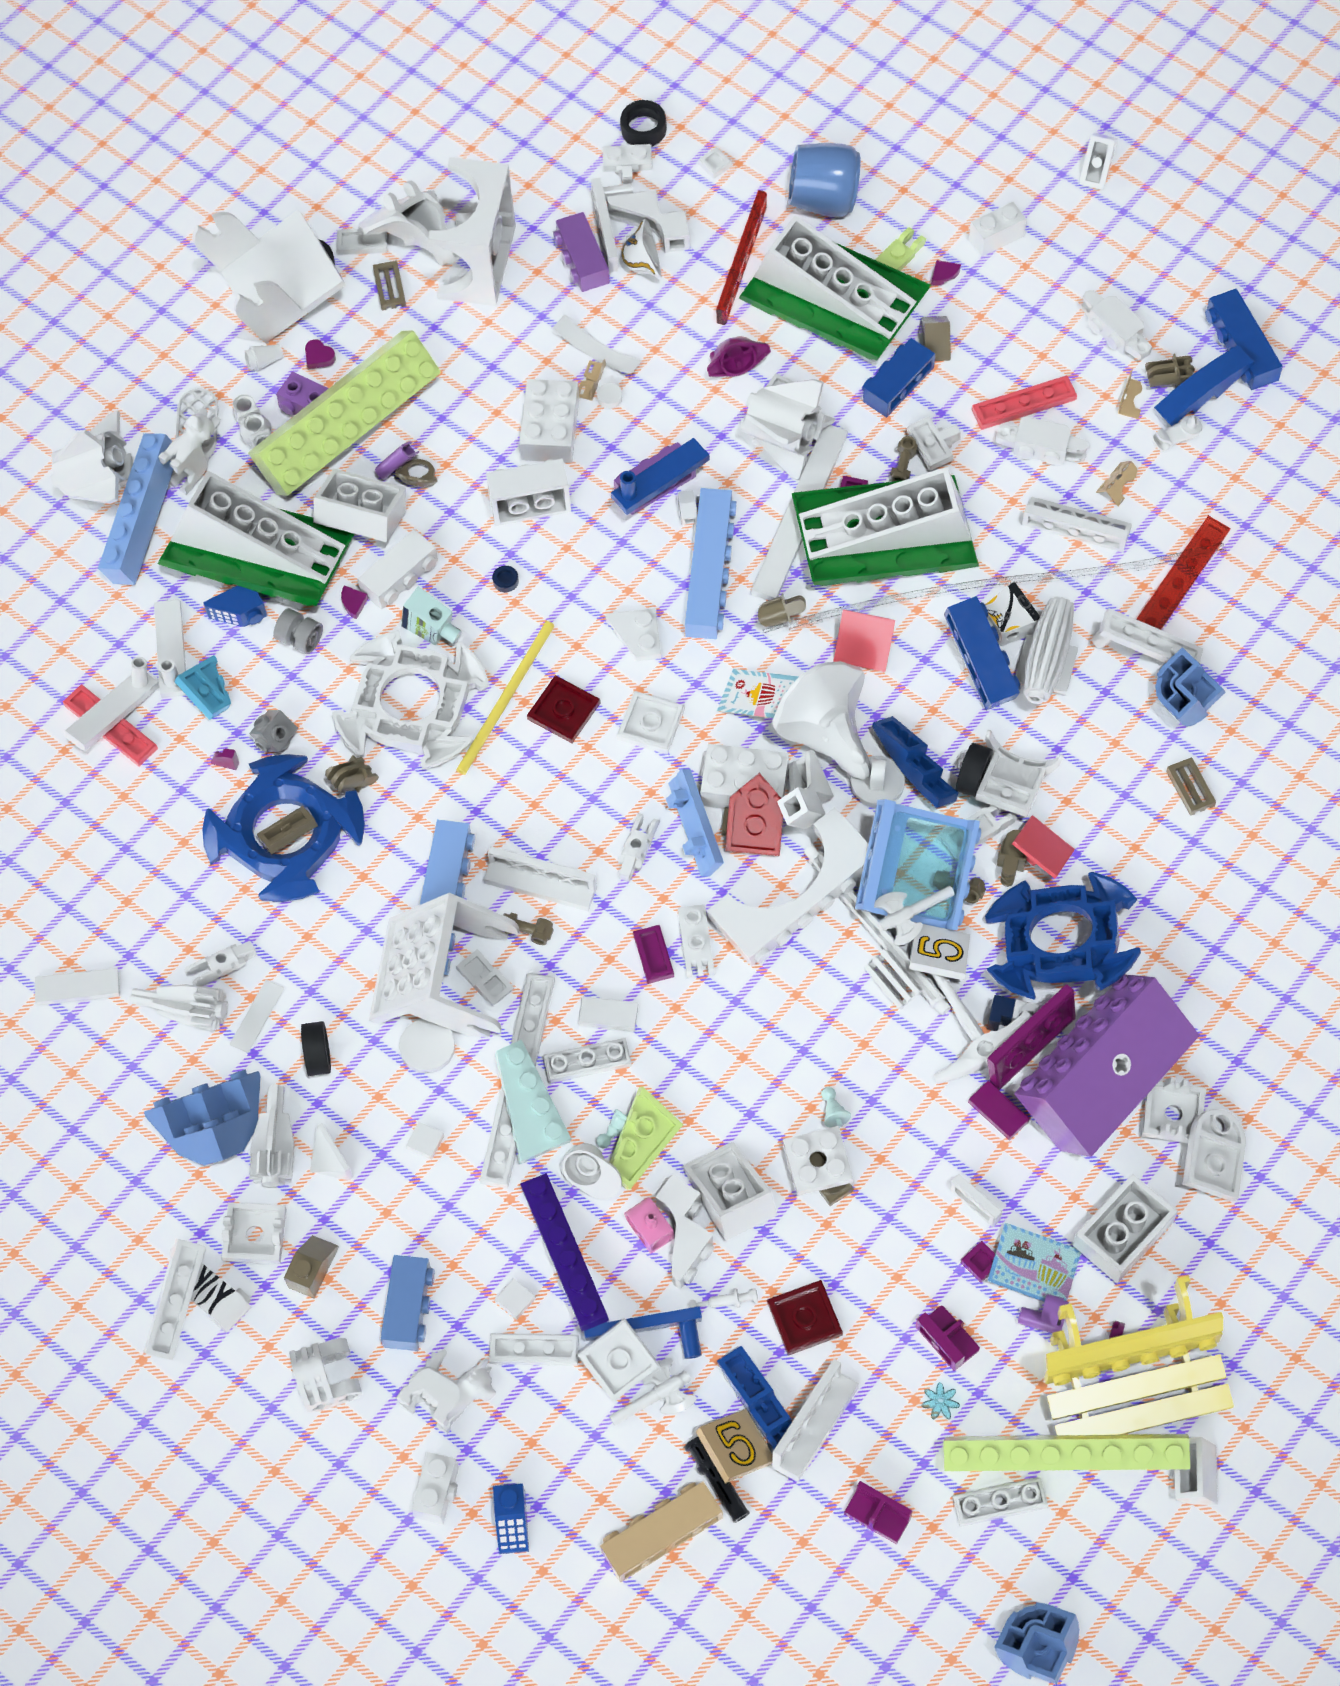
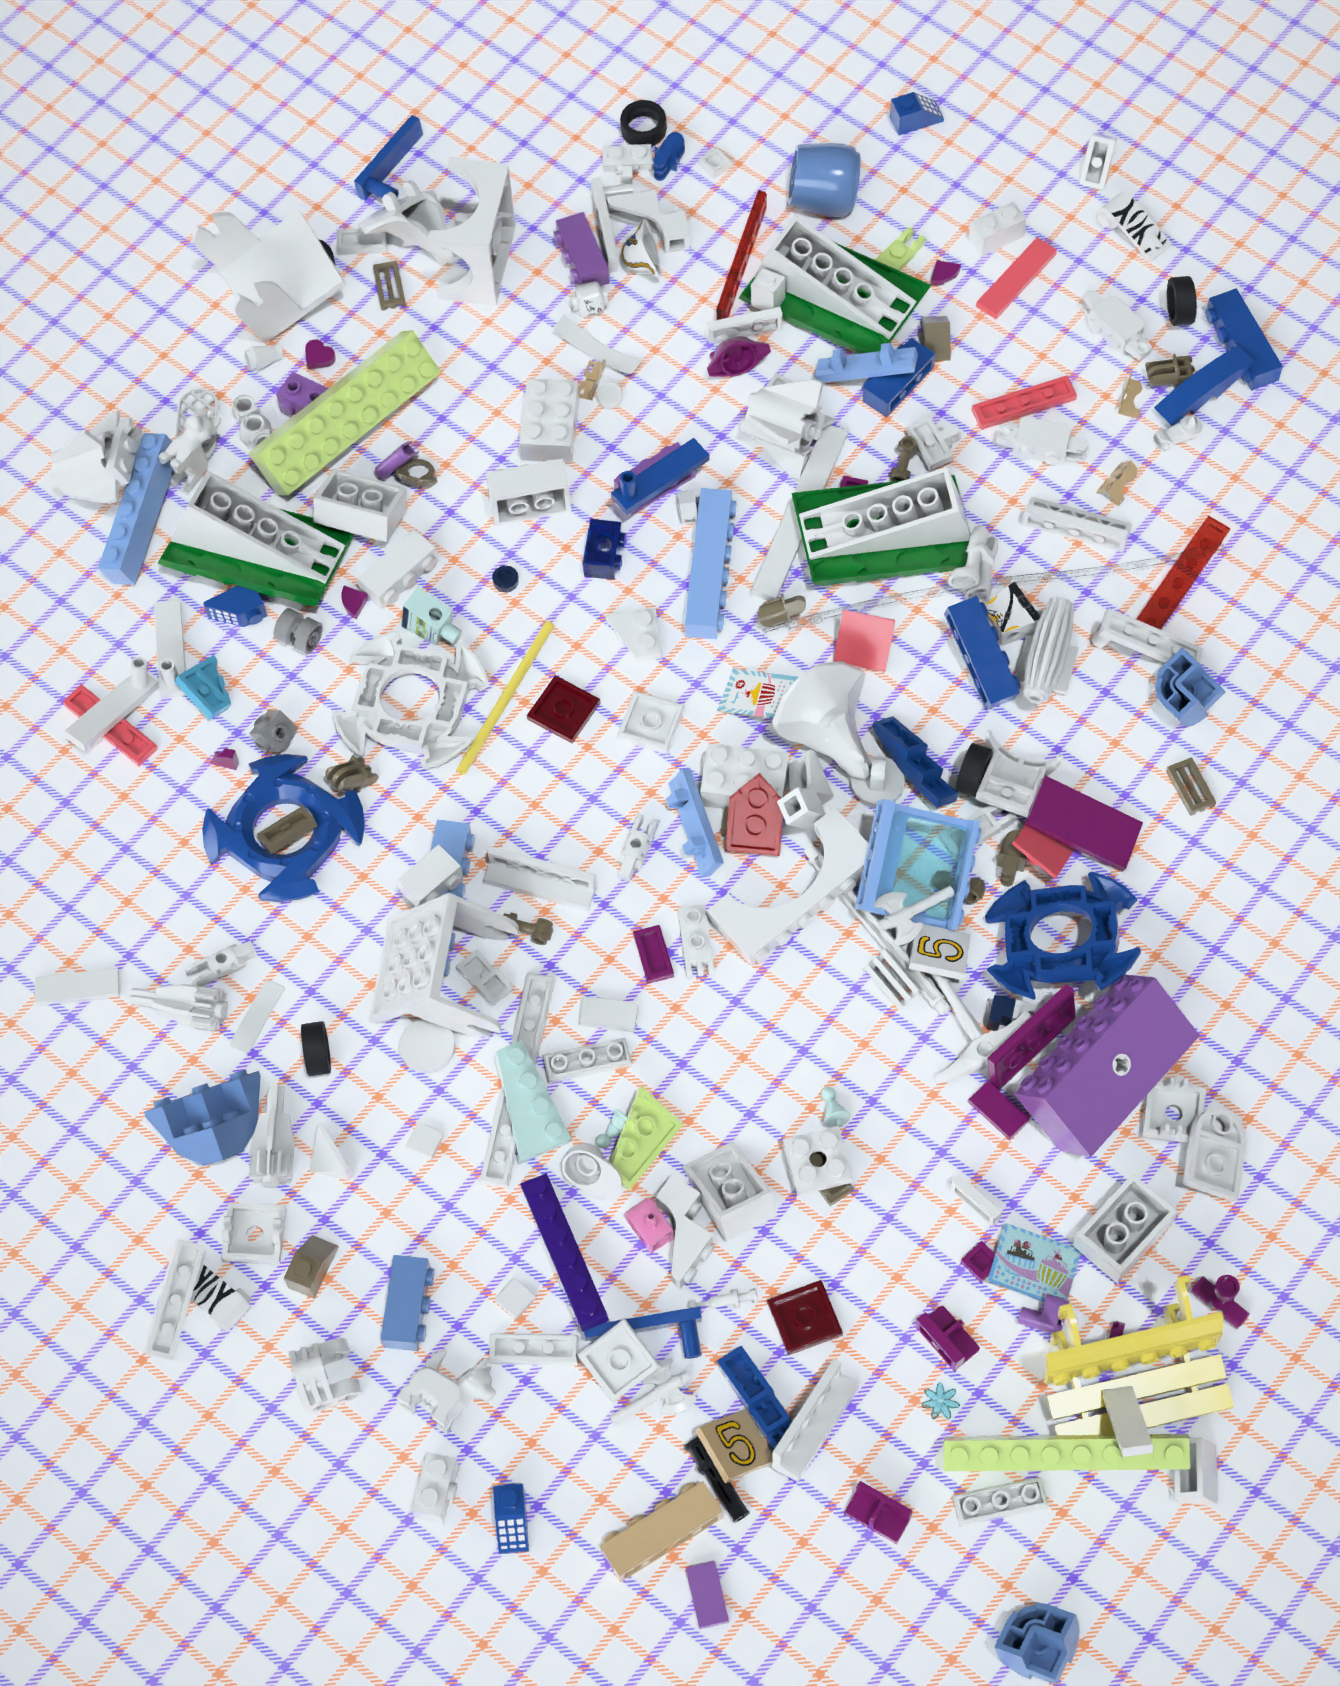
(123, 450): none -> white hinge
(372, 177): none -> blue piece
(430, 877): none -> white brick
(589, 299): none -> white head
(603, 535): none -> clear blue brick
(668, 155): none -> blue arm
(707, 1595): none -> medium lavender tile
(744, 325): none -> white tile
(767, 290): none -> white brick
(866, 365): none -> light blue hinge
(913, 113): none -> blue slope
(977, 572): none -> white piece
(1016, 278): none -> coral tile
(1083, 823): none -> magenta tile
(1127, 1421): none -> white tile
(1135, 223): none -> white door
(1181, 300): none -> black tyre
(1222, 1298): none -> magenta bar

